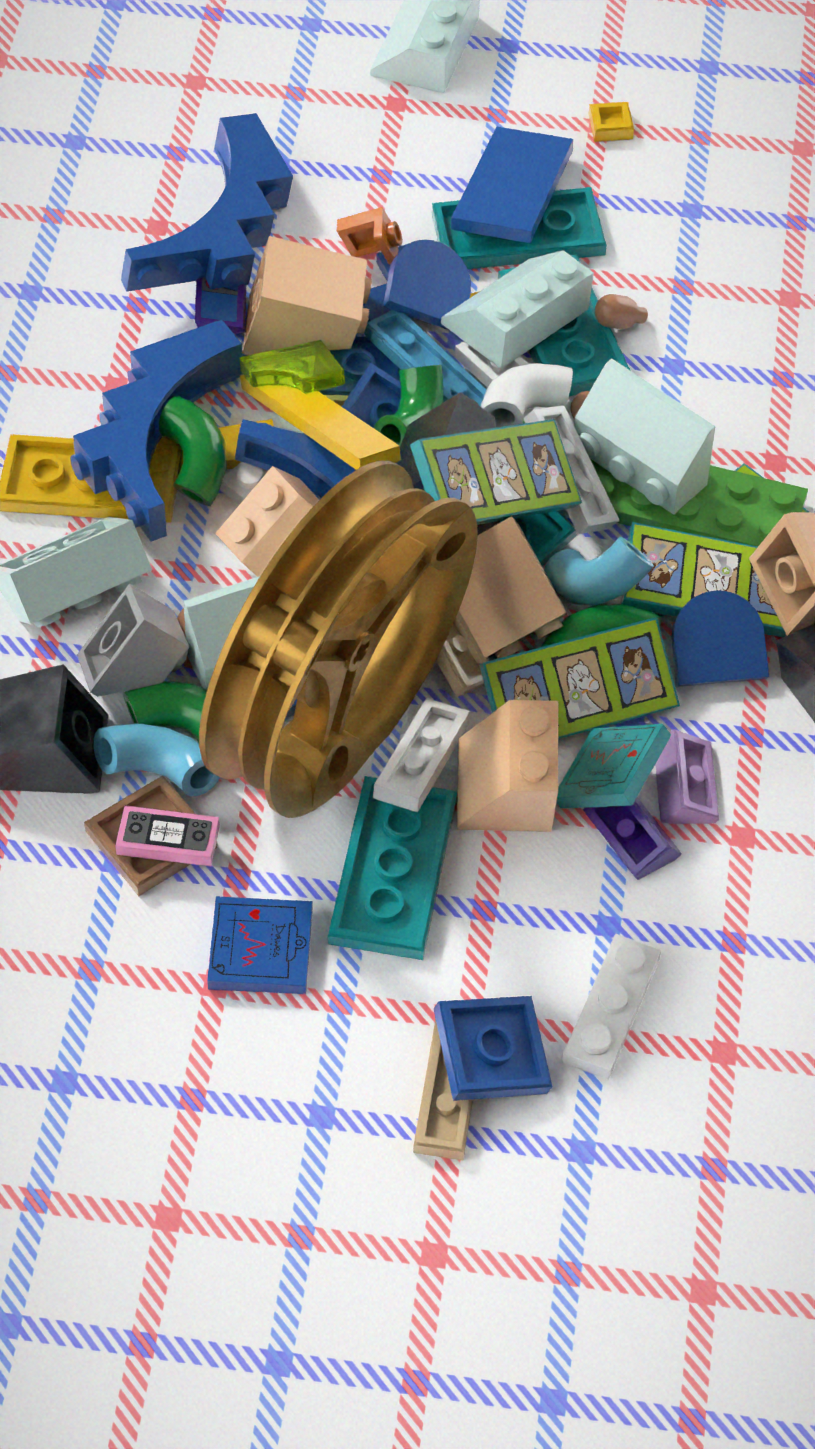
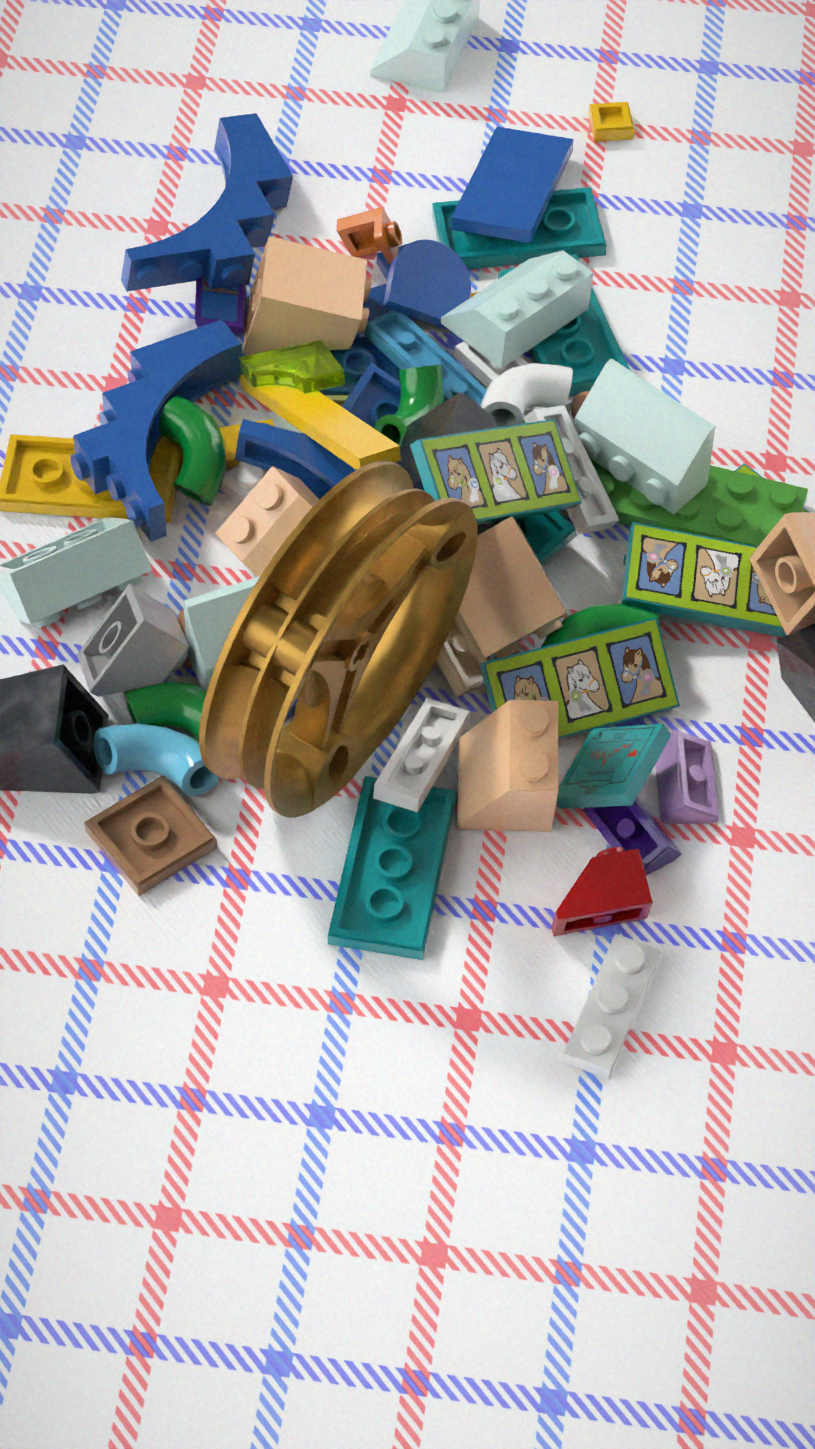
(167, 836): tile -> none
(260, 945): blue tile -> none
(441, 1121): tan tile -> none
(492, 1048): blue tile -> none
(600, 578): medium azure cylinder -> none
(605, 894): none -> red slope
(619, 312): nougat cylinder -> none
(718, 641): blue tile -> none

